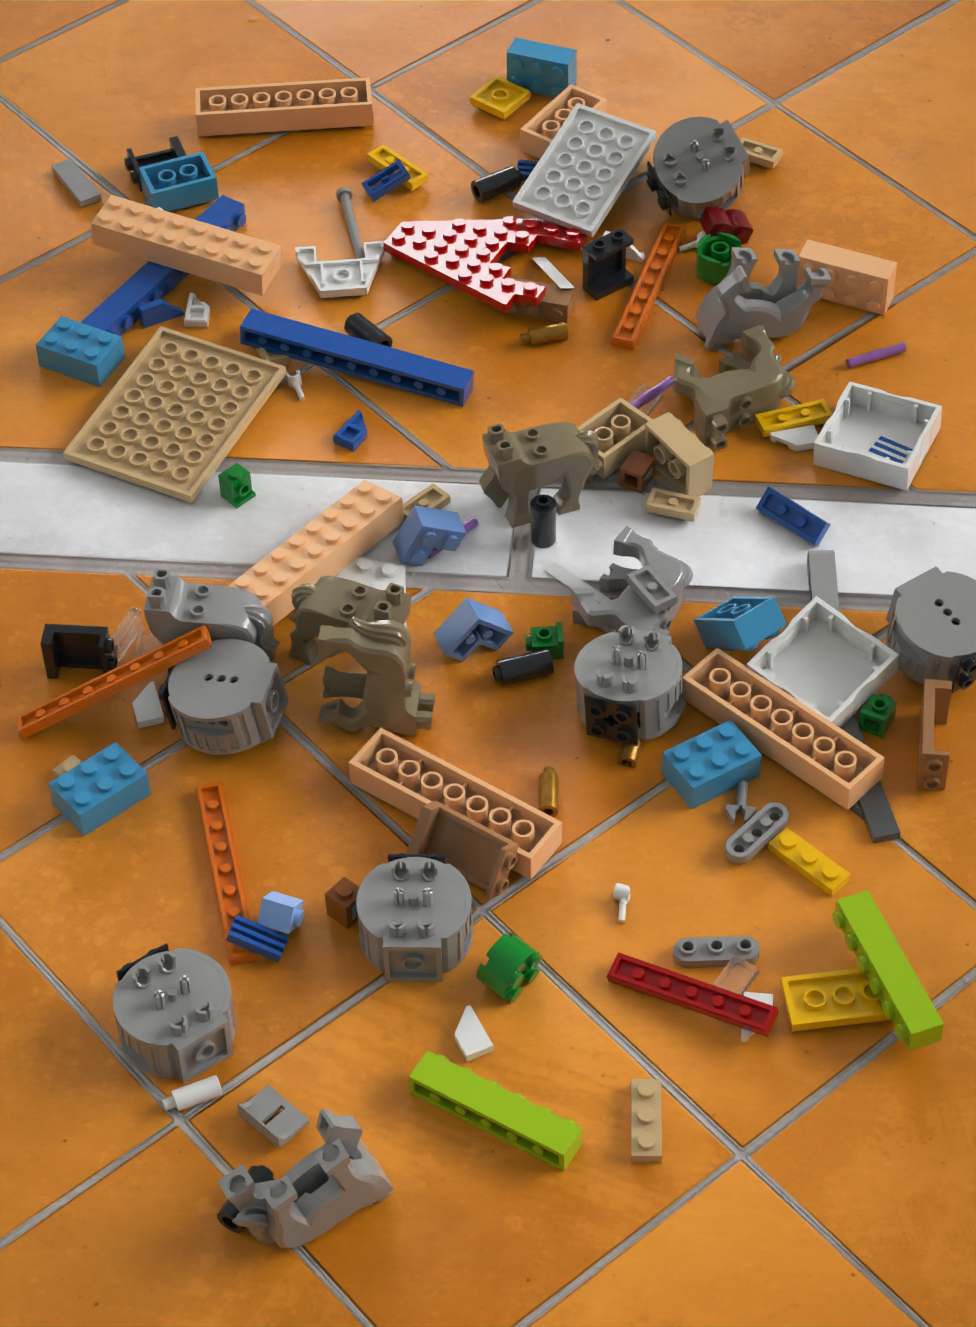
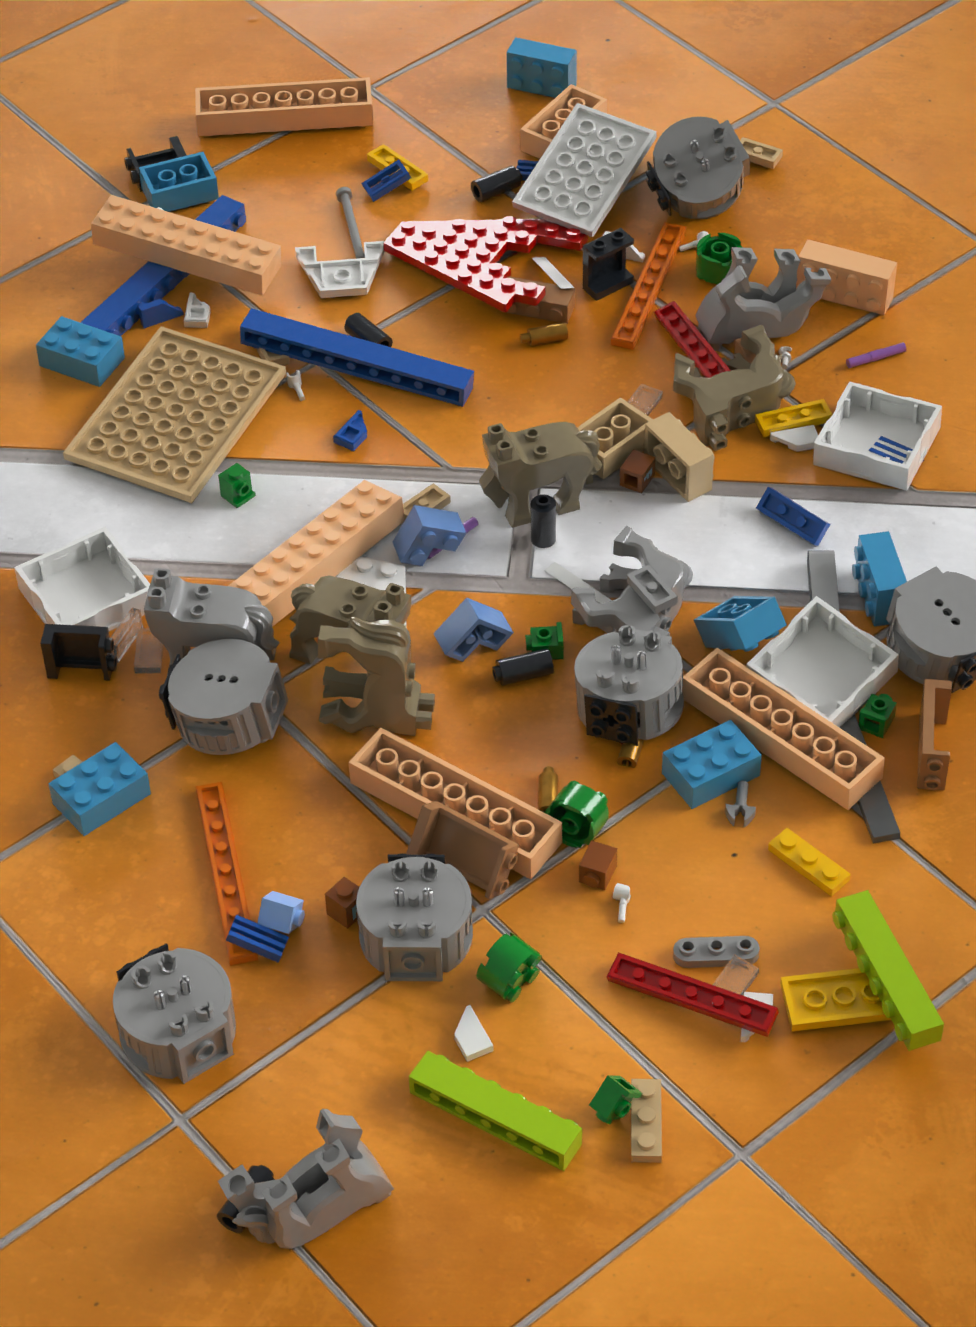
(76, 182): light grey tile -> none
(84, 583): none -> white tile
(114, 681): orange tile -> none
(148, 707): white tile -> none
(193, 1094): white cylinder -> none
(263, 1107): light grey piece -> none
(500, 97): yellow plate -> none
(581, 813): none -> green brick
(598, 865): none -> dark orange brick
(614, 1098): none -> green brick
(652, 393): medium lavender piece -> none
(673, 504): tan plate -> none
(690, 340): none -> red tile
(732, 221): dark red brick -> none
(760, 825): light grey plate -> none
(786, 357): none -> white hand
(878, 574): none -> dark azure brick

